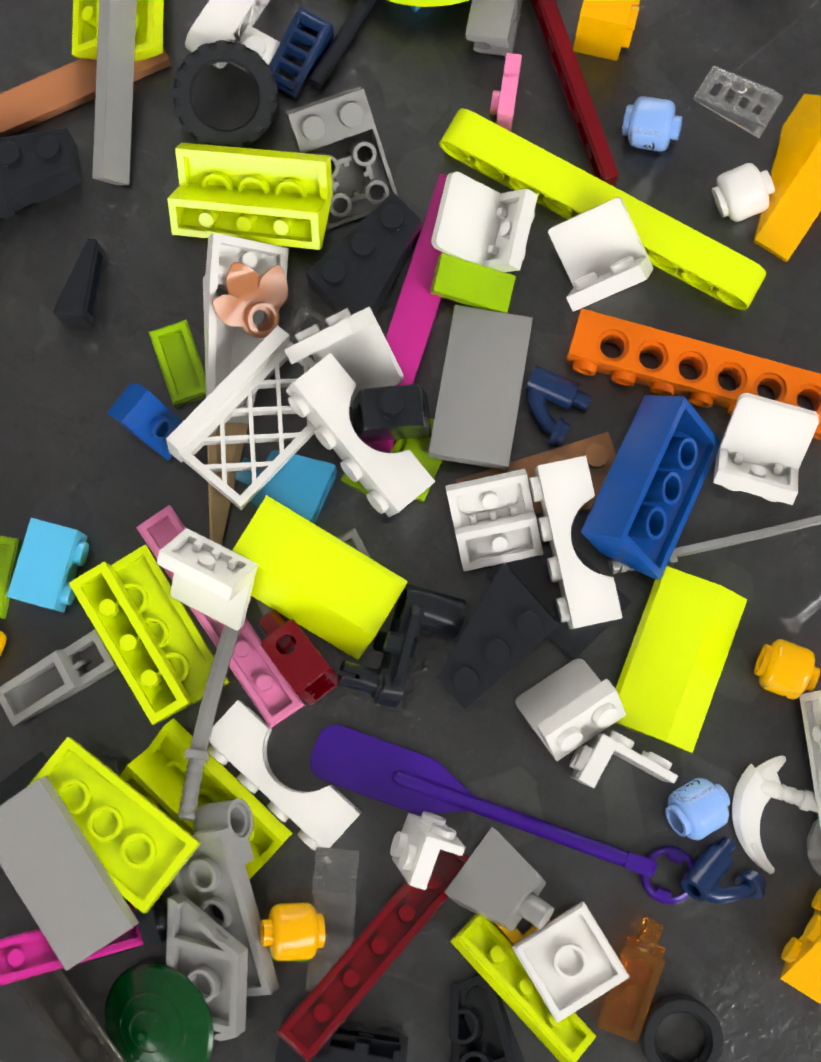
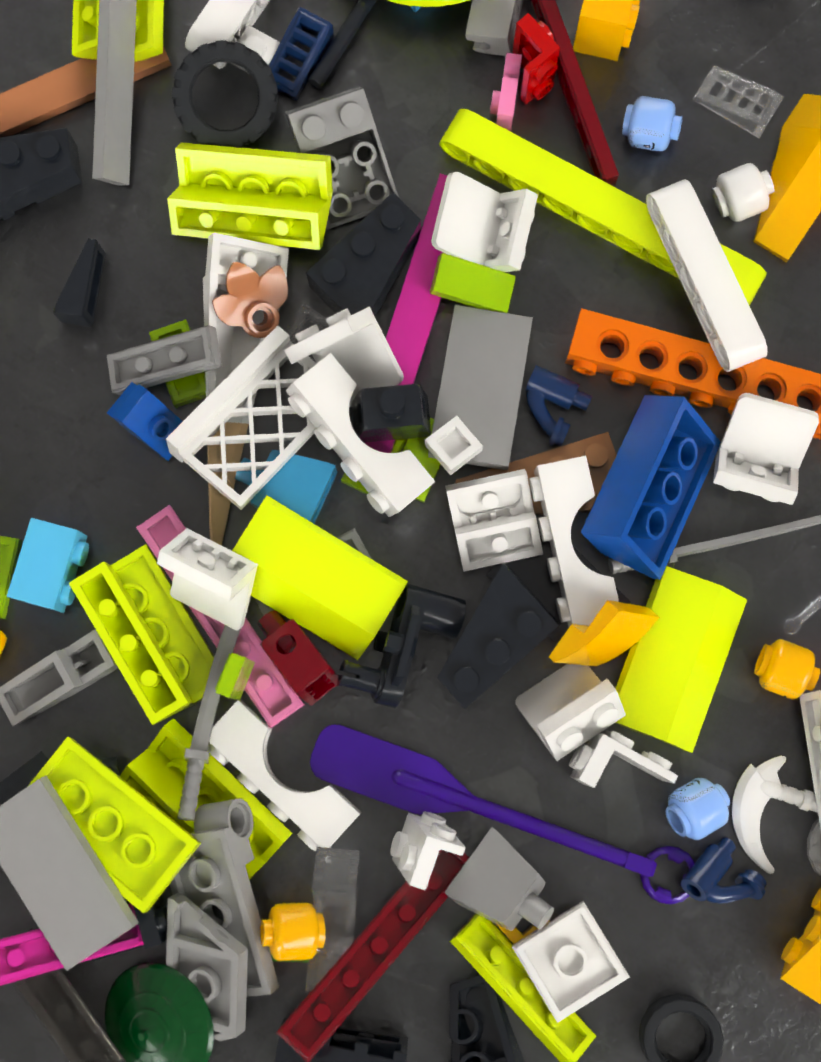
(165, 359): none -> light grey tile
(234, 676): none -> lime tile
(453, 445): none -> white plate
(538, 59): none -> red bracket
(600, 253): white bracket -> none
(607, 637): none -> yellow slope
(629, 1002): clear orange hinge -> none
(706, 275): none -> white beam

